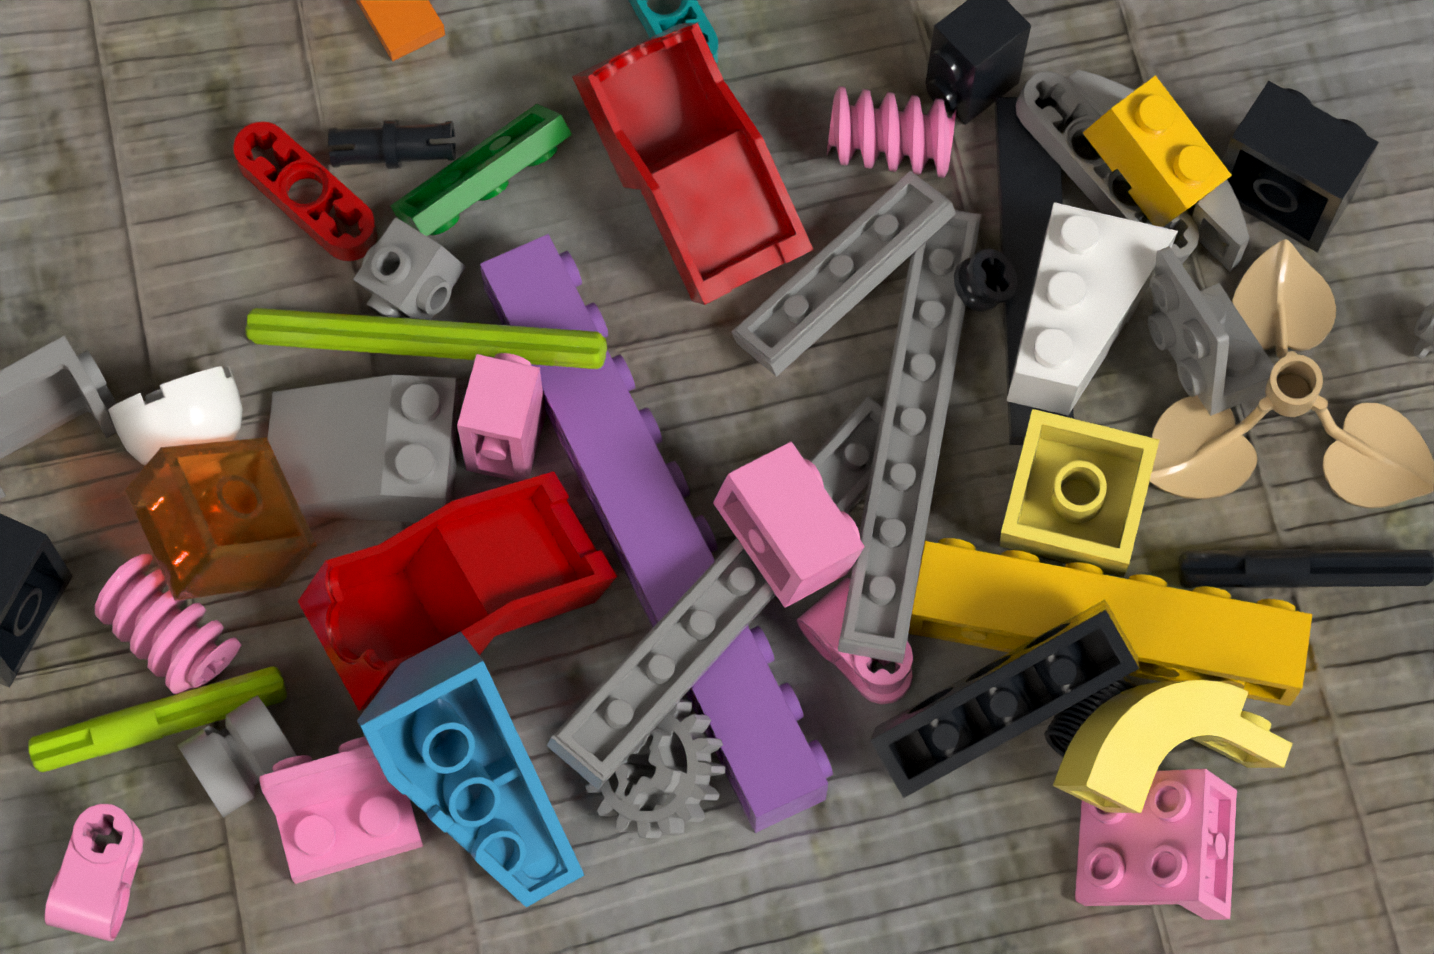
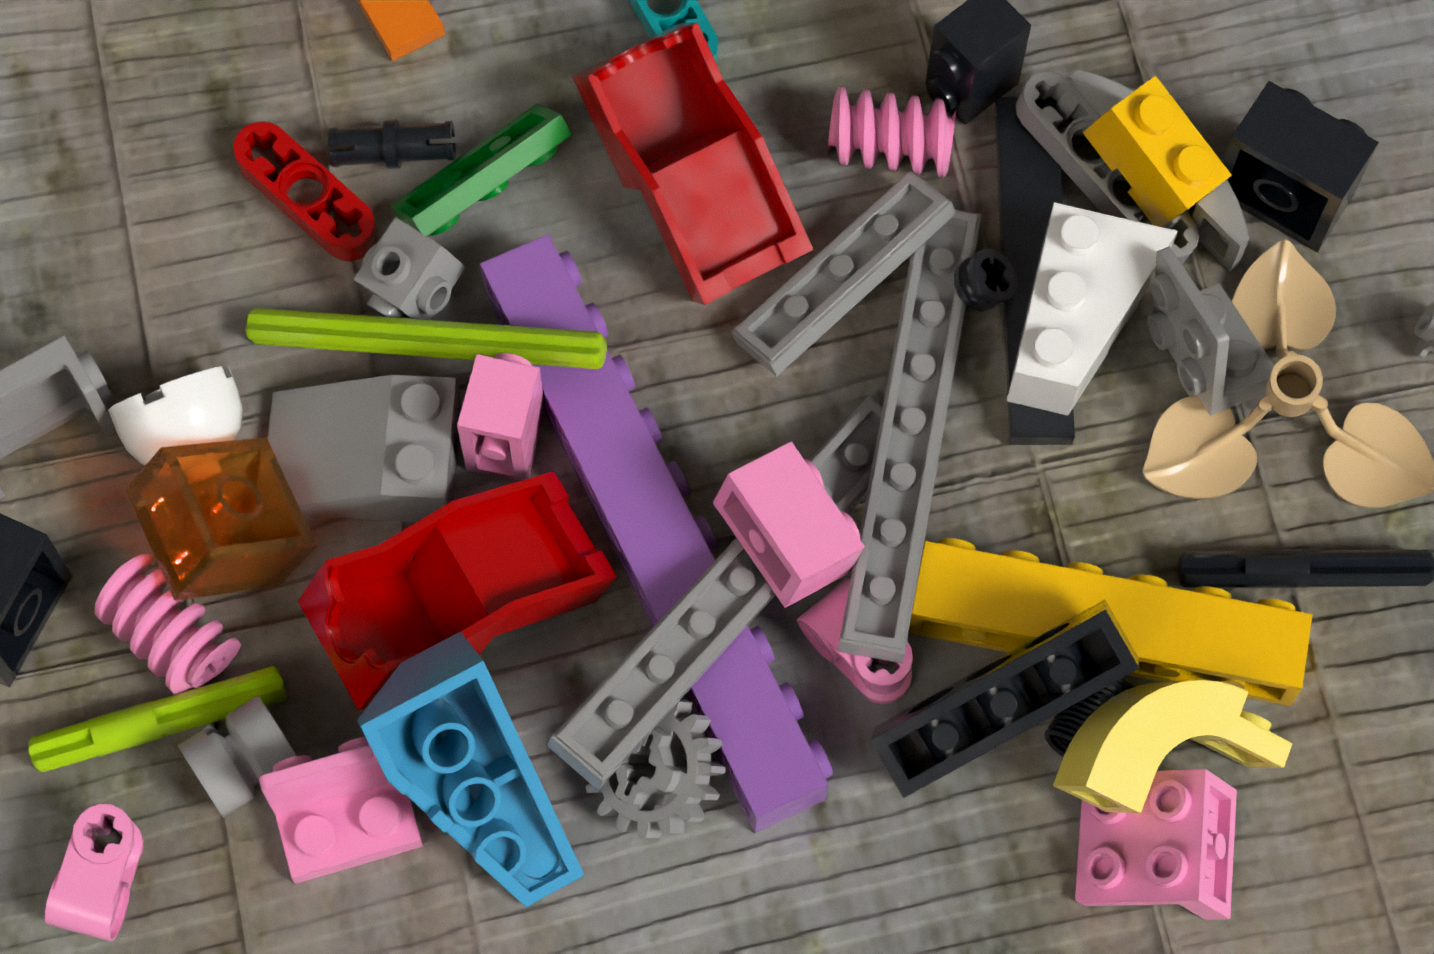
(1078, 492): light yellow brick -> none

